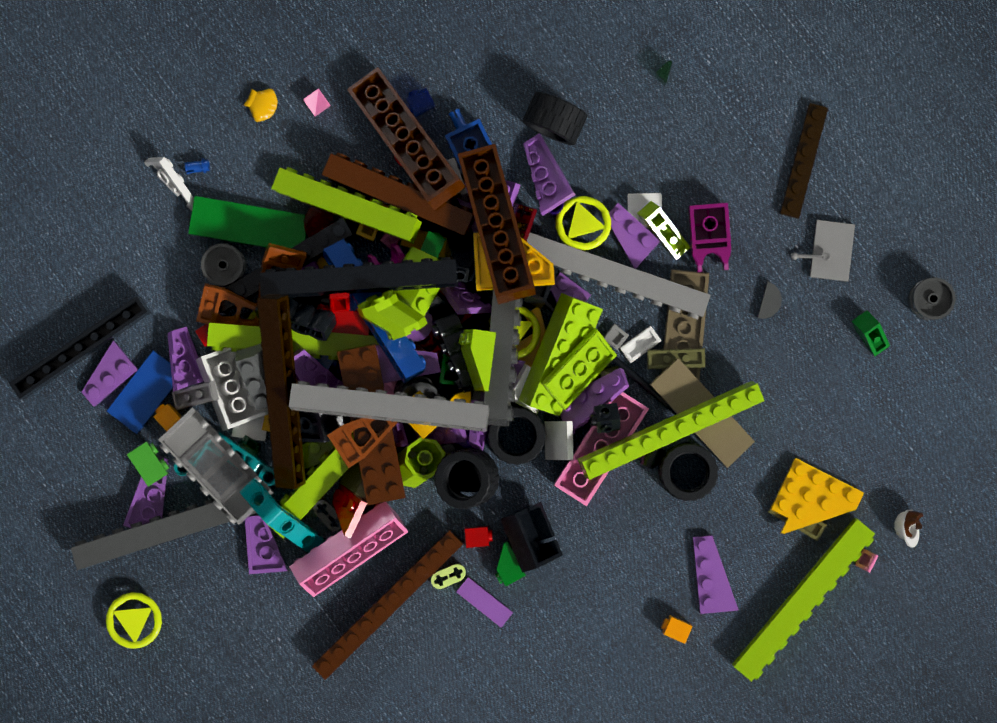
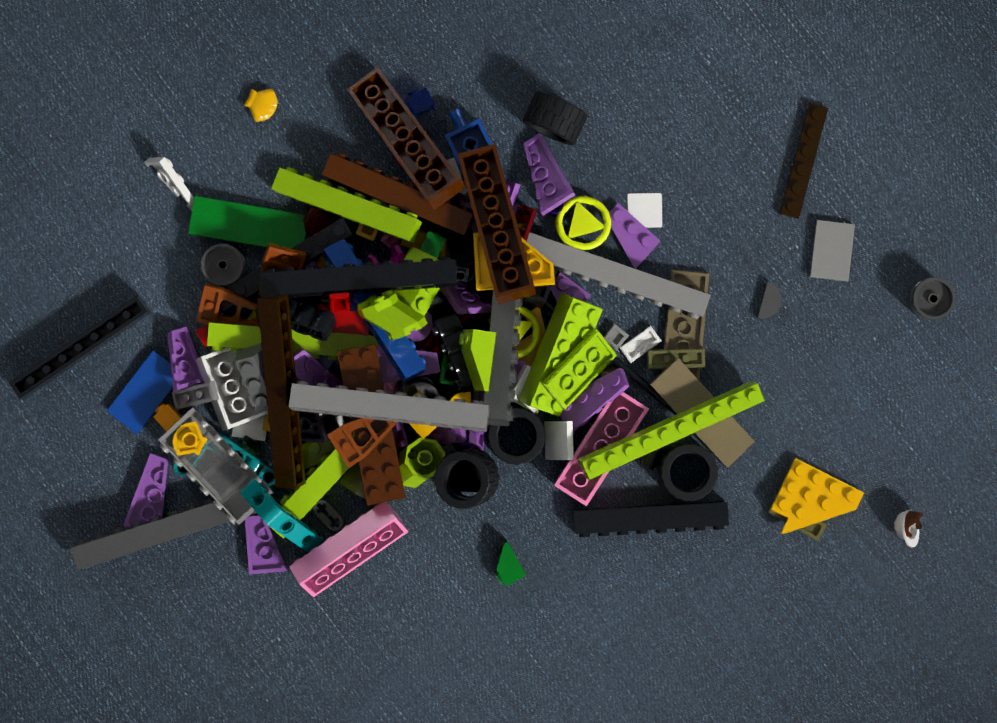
(109, 374): medium lavender wing -> none
(133, 620): neon yellow piece -> none
(148, 463): bright green brick -> none
(188, 439): none -> yellow animal
(197, 166): blue pin -> none
(316, 102): bright pink slope -> none
(348, 508): red wing -> none
(387, 604): reddish brown brick -> none
(450, 580): yellowish green beam -> none
(477, 536): red brick -> none
(484, 602): medium lavender tile -> none
(525, 531): black piece -> none
(606, 418): black brick -> none
(651, 518): none -> black brick
(663, 73): clear green slope -> none
(663, 229): lime slope -> none
(676, 629): light orange brick -> none
(712, 583): medium lavender wing -> none
(713, 240): magenta brick -> none
(803, 599): lime brick -> none
(826, 256): light grey hinge -> none
(866, 560): slope -> none
(871, 333): green slope -> none

